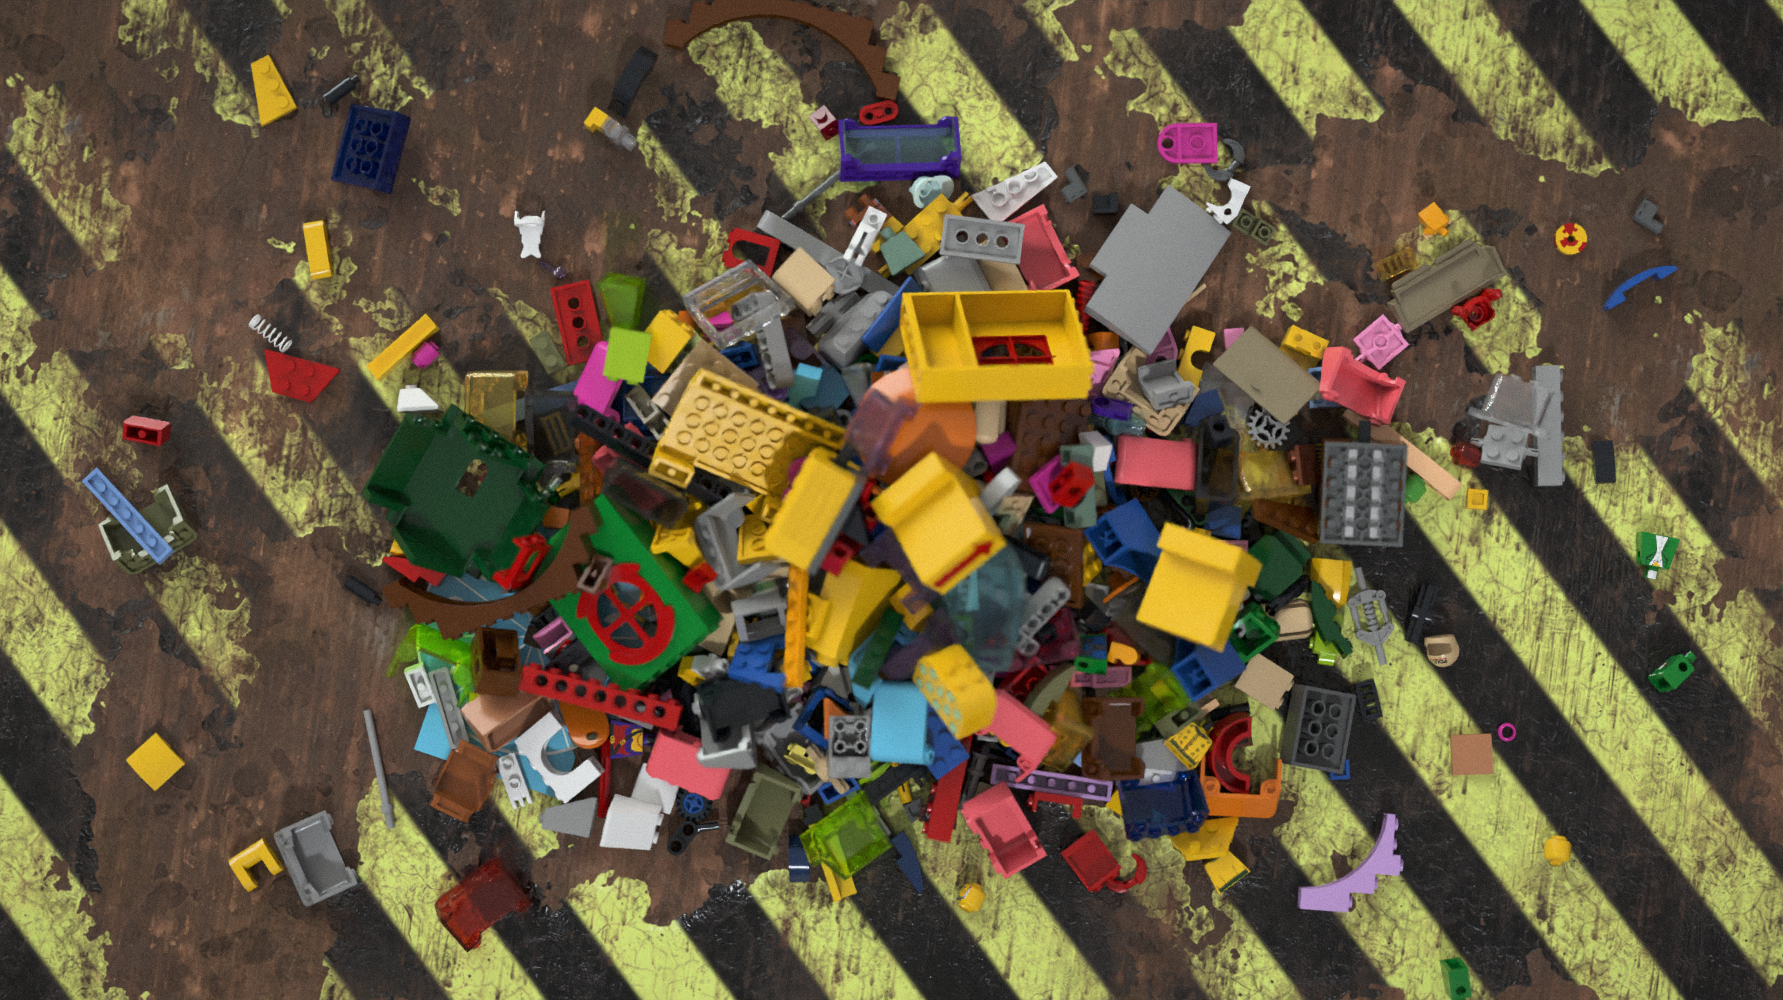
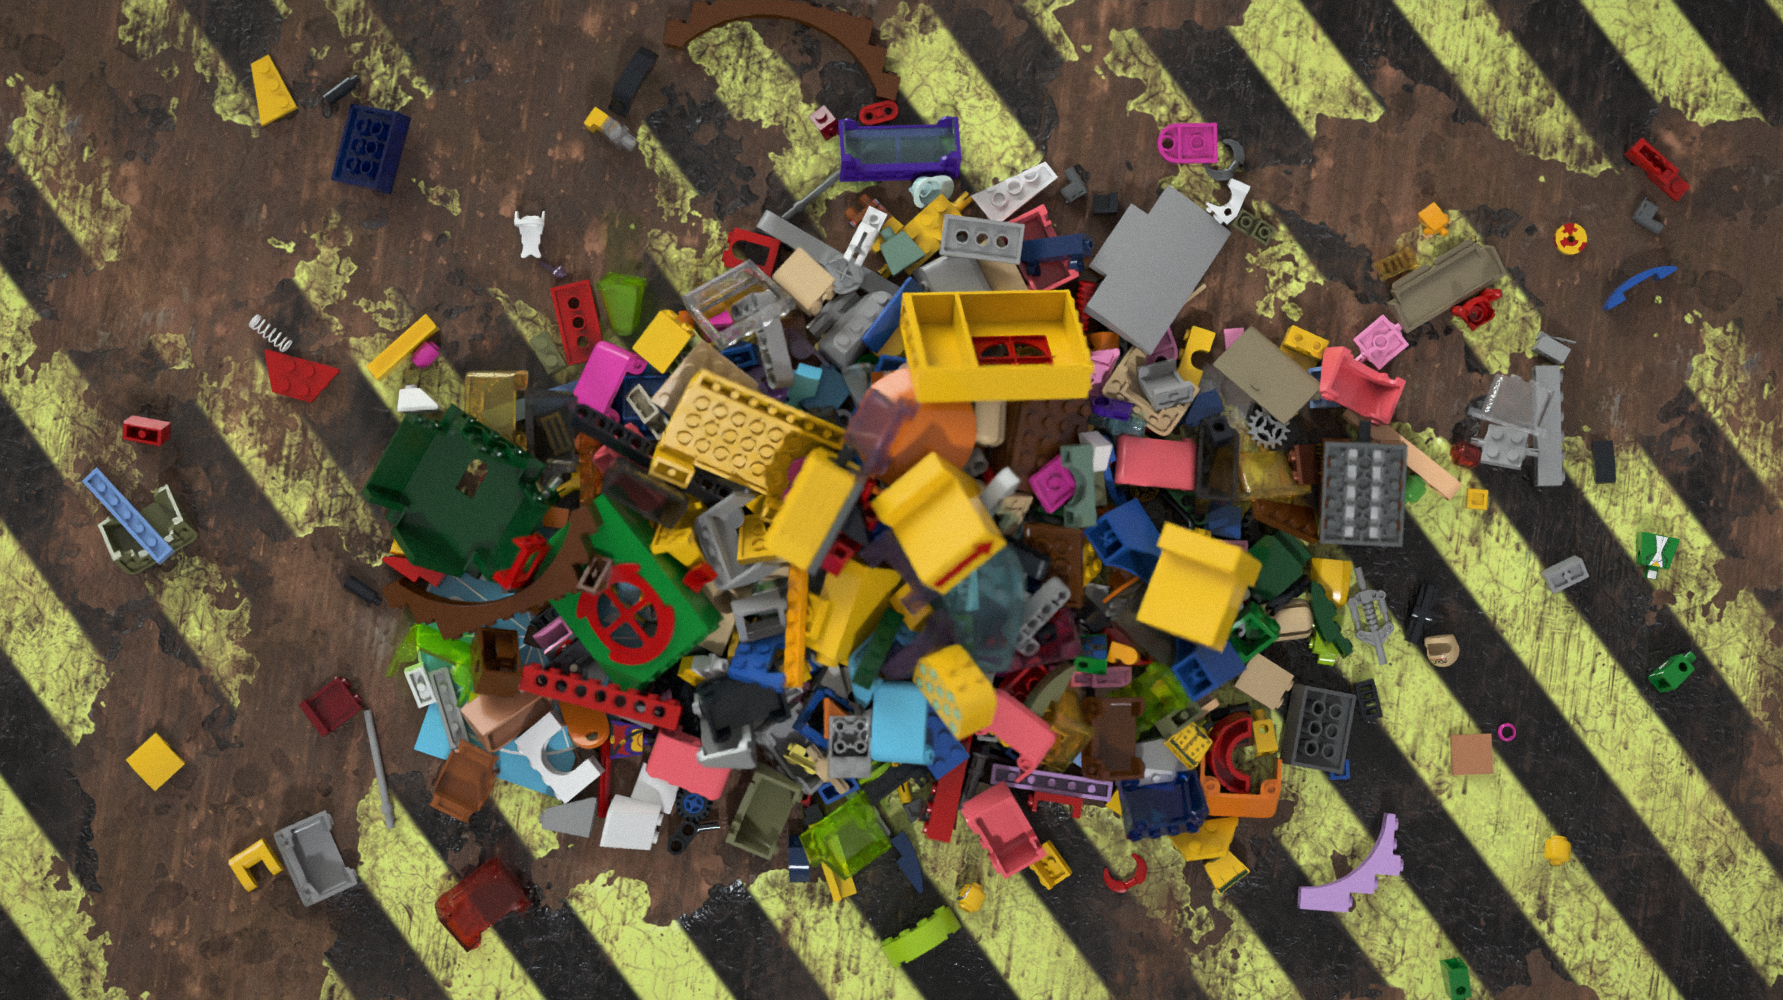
(318, 249): yellow beam -> none
(332, 706): none -> dark red panel
(514, 780): white hinge -> none
(627, 355): lime brick -> none
(921, 939): none -> lime brick
(999, 451): magenta slope -> none
(1052, 867): none -> yellow bracket
(1056, 249): none -> dark blue brick
(1071, 484): red brick -> none
(1091, 861): red panel -> none
(1265, 743): none -> yellow torso
(1551, 348): none -> light grey piece
(1564, 574): none -> light grey hinge
(1658, 169): none -> red plate

